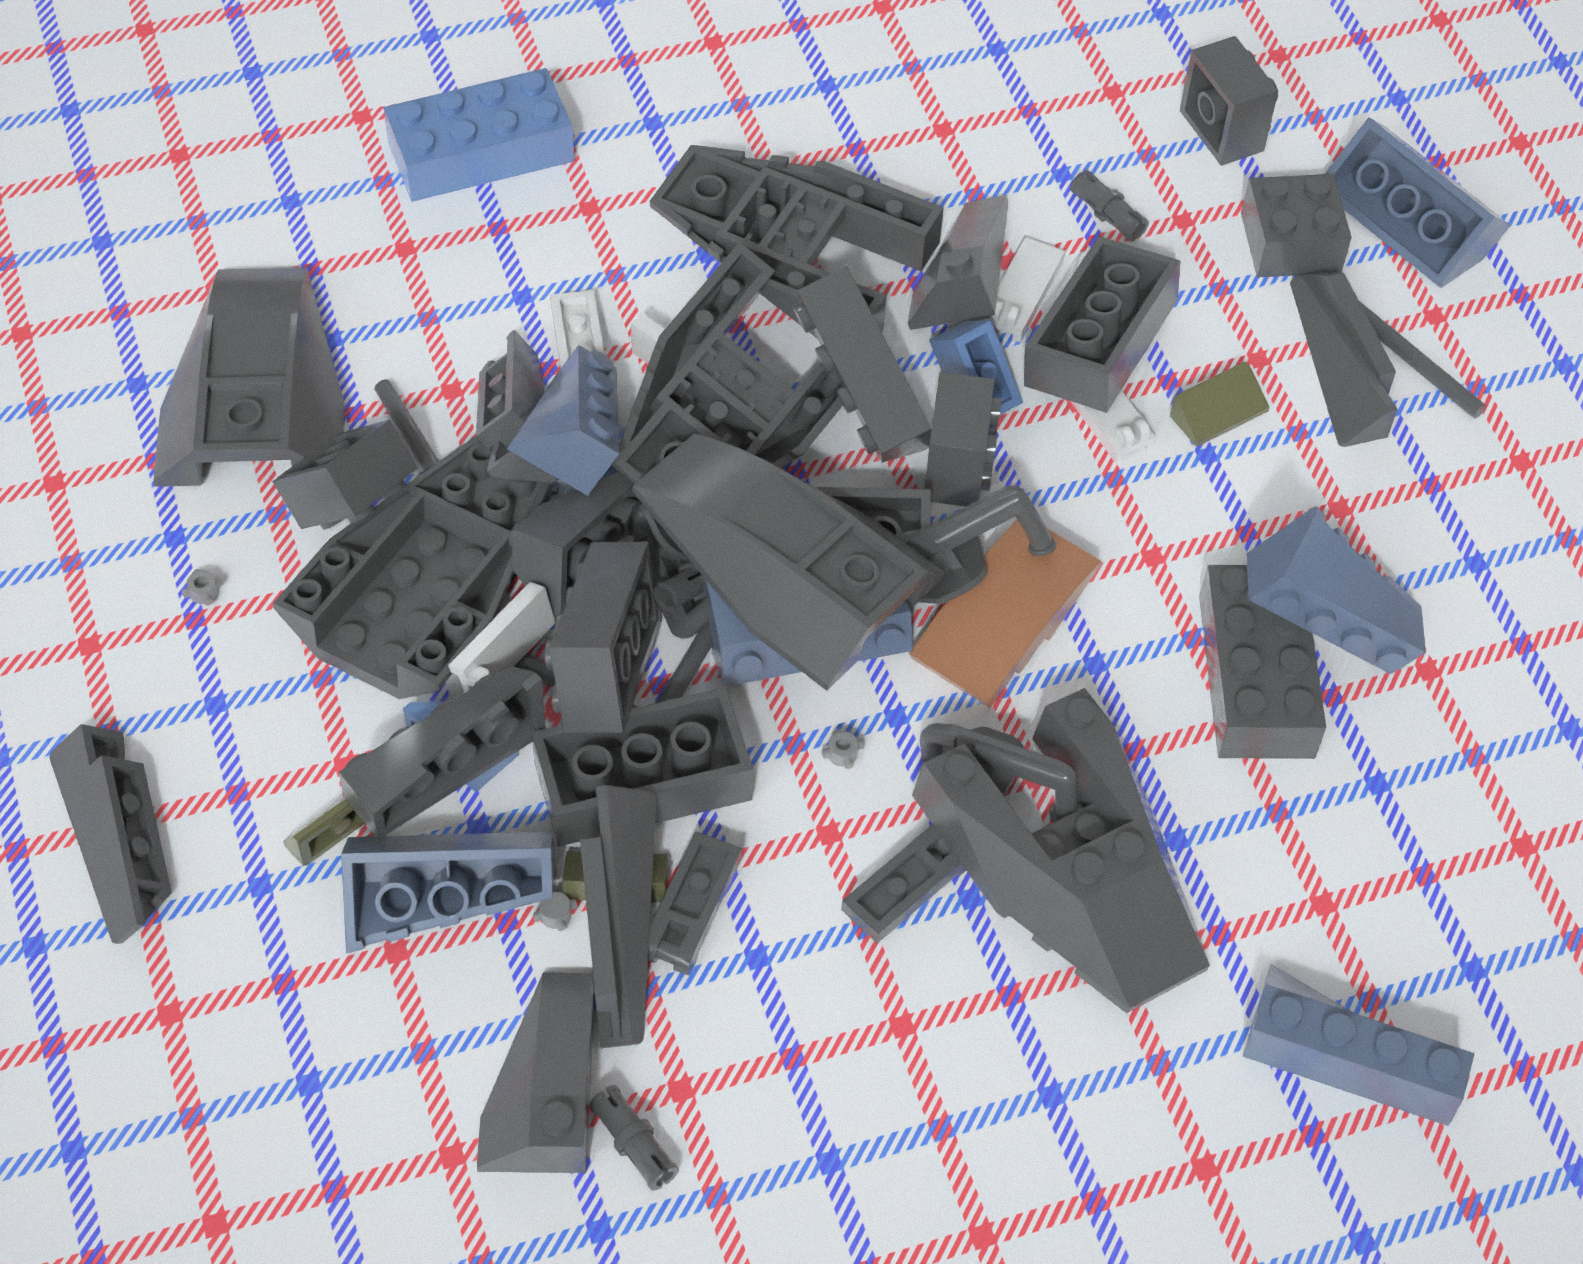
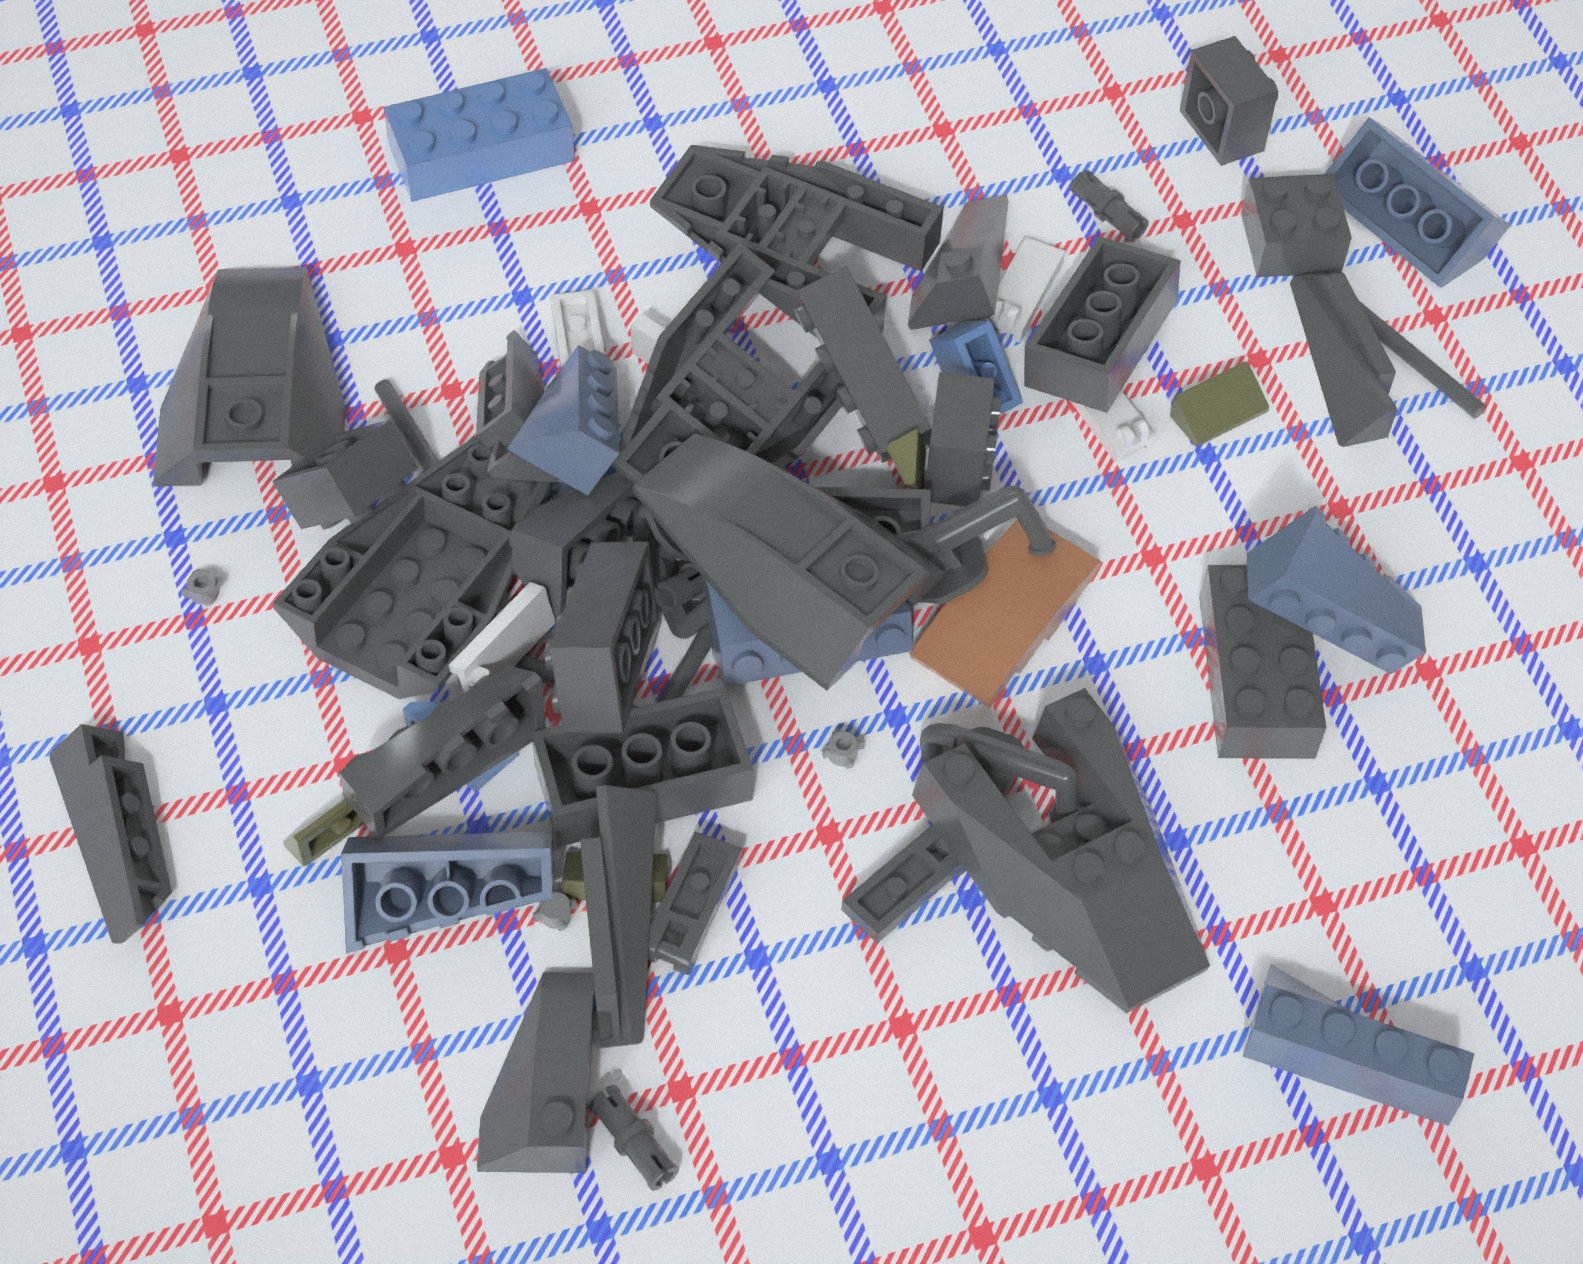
(909, 458): none -> olive slope

